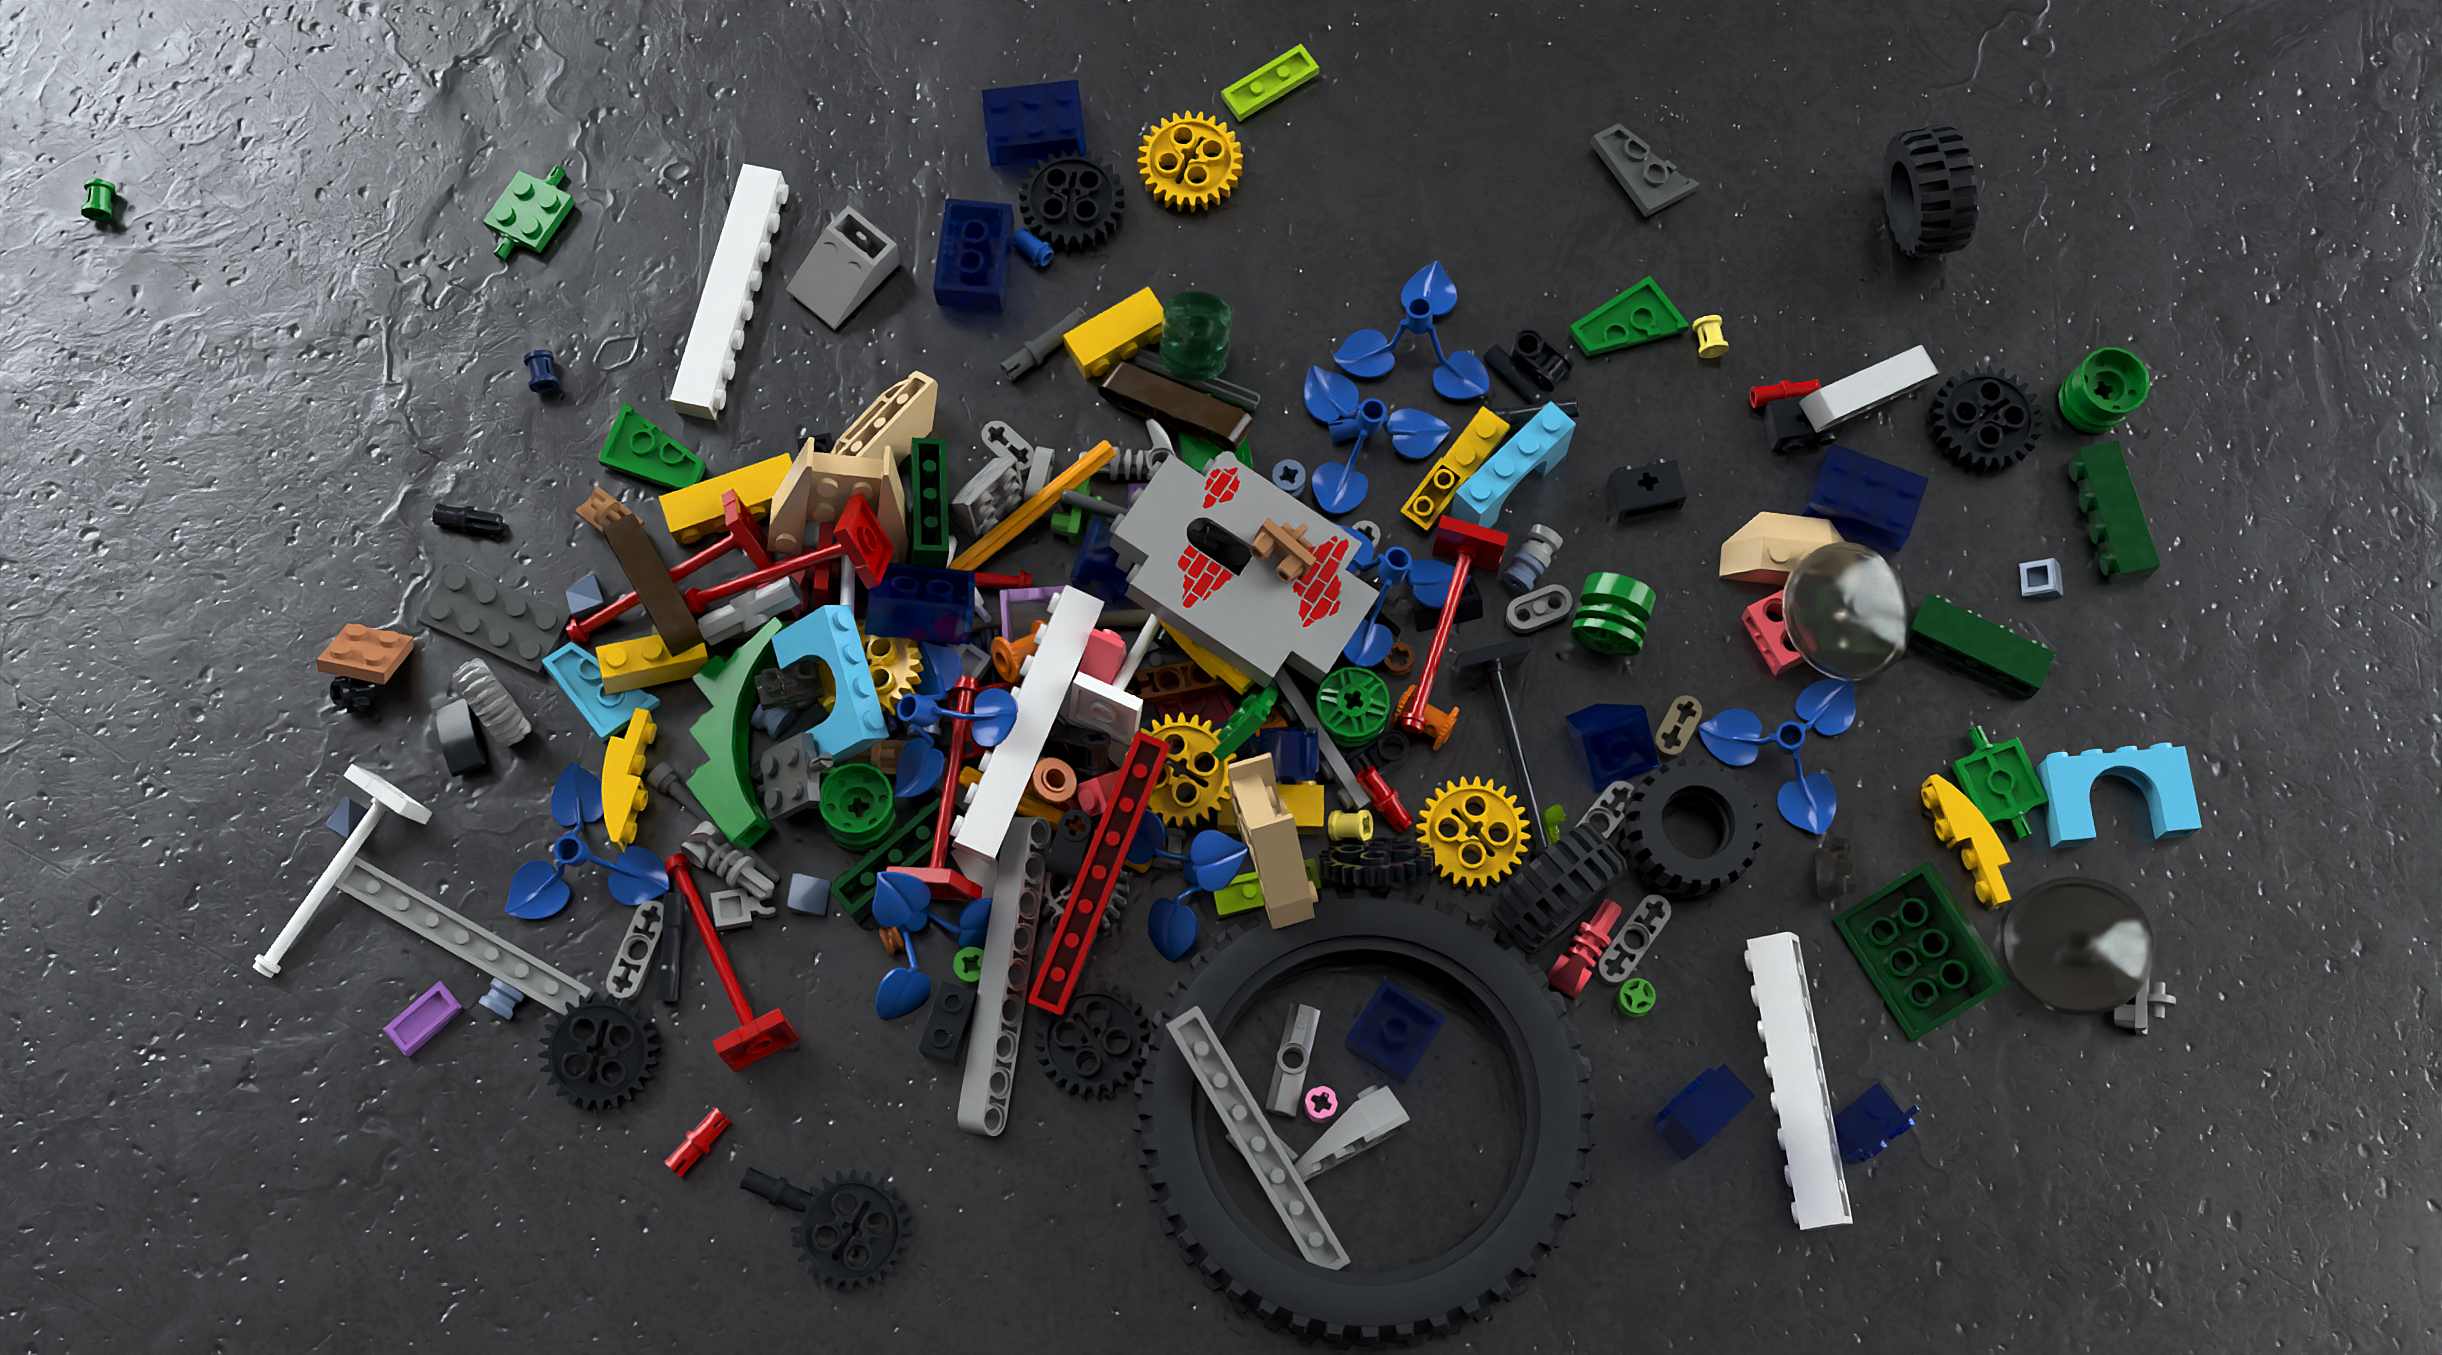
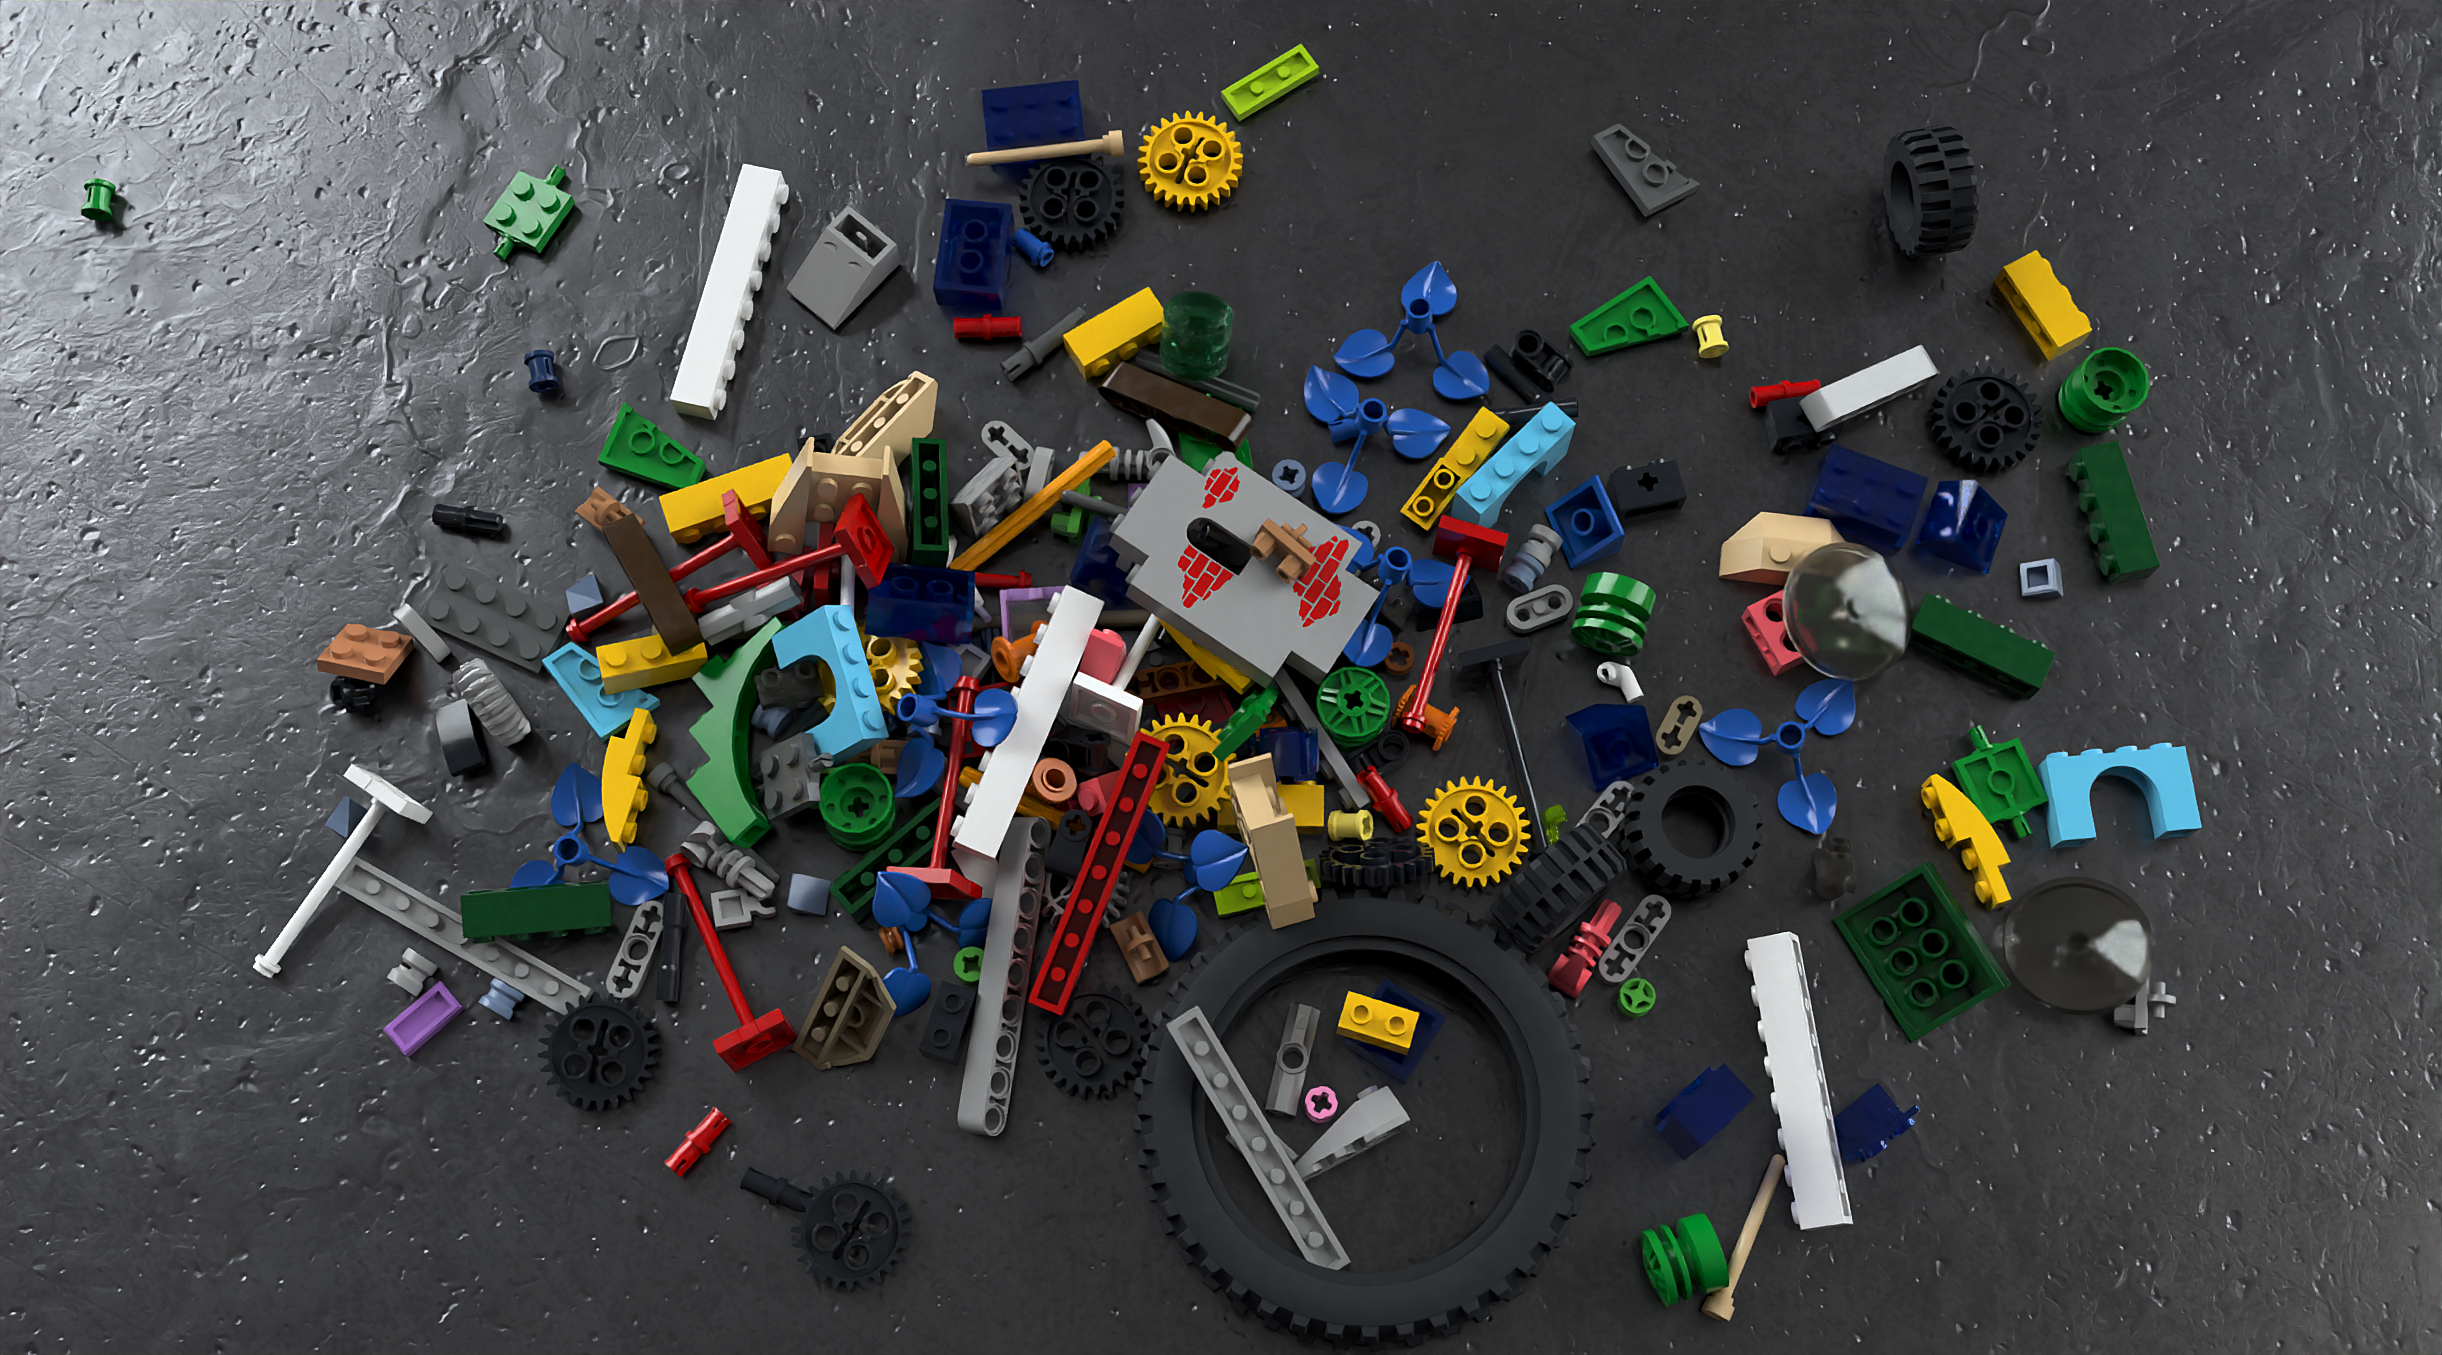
(412, 971): none -> light grey wheel
(422, 633): none -> light grey beam
(536, 909): none -> dark green brick
(846, 1015): none -> dark tan wedge
(987, 327): none -> red pin
(1110, 145): none -> tan piece
(1139, 947): none -> medium nougat hips
(1377, 1023): none -> yellow brick
(1586, 523): none -> blue slope
(1621, 677): none -> white arm
(1689, 1257): none -> green wheel
(1720, 1302): none -> tan piece
(1964, 525): none -> clear blue slope
(2043, 305): none -> yellow brick

